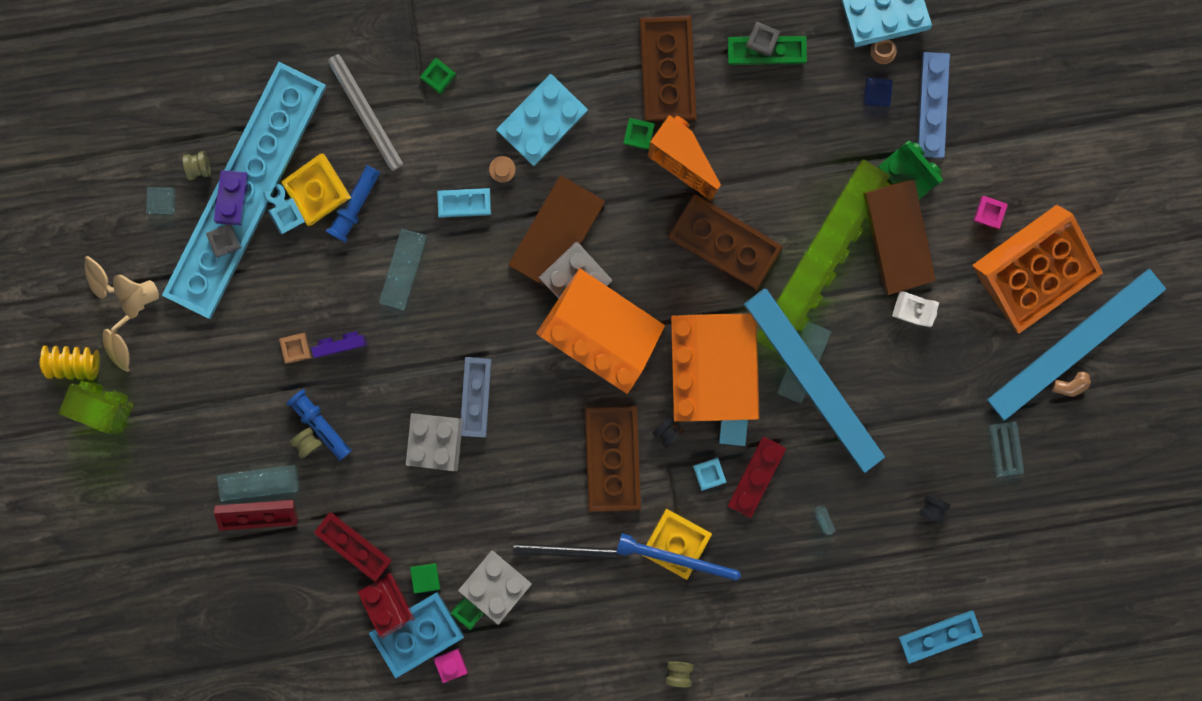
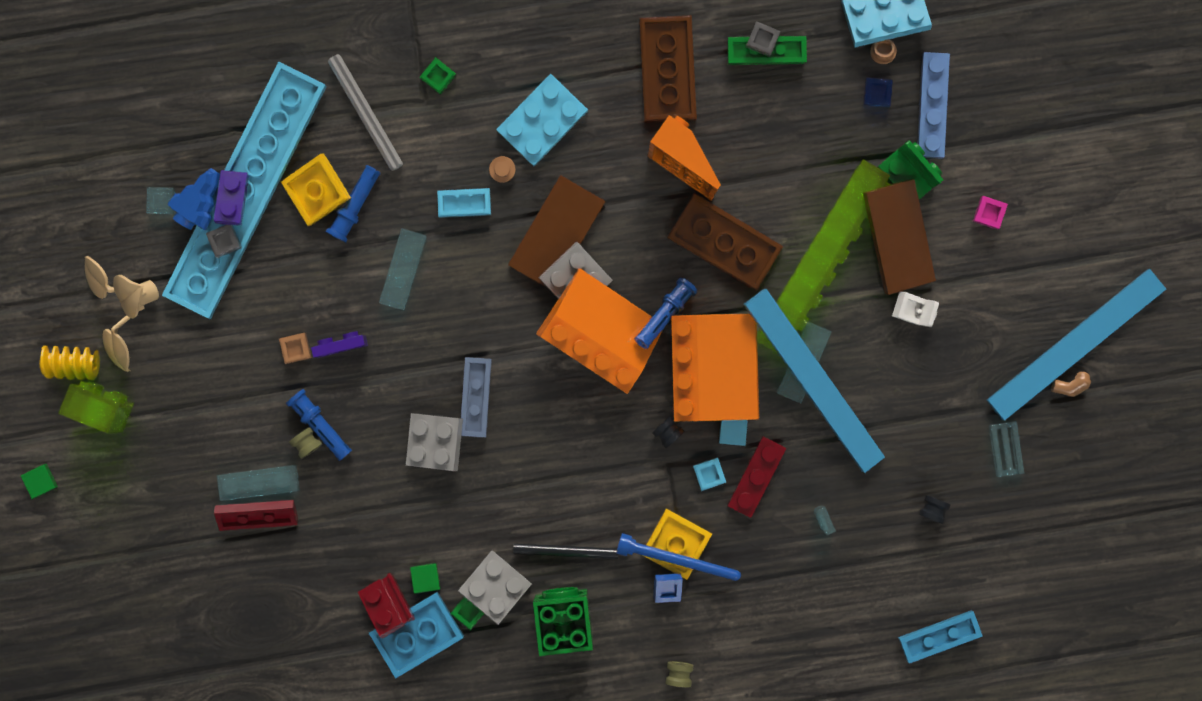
(39, 481): none -> green tile
(196, 165): olive wheel -> none
(196, 201): none -> blue rock
(284, 213): medium azure plate -> none
(352, 546): dark red plate -> none
(450, 665): dark pink plate -> none
(563, 621): none -> green brick
(613, 458): reddish brown tile -> none
(638, 134): green plate -> none
(667, 588): none -> blue plate
(672, 304): none -> blue pin
(1038, 268): orange slope -> none

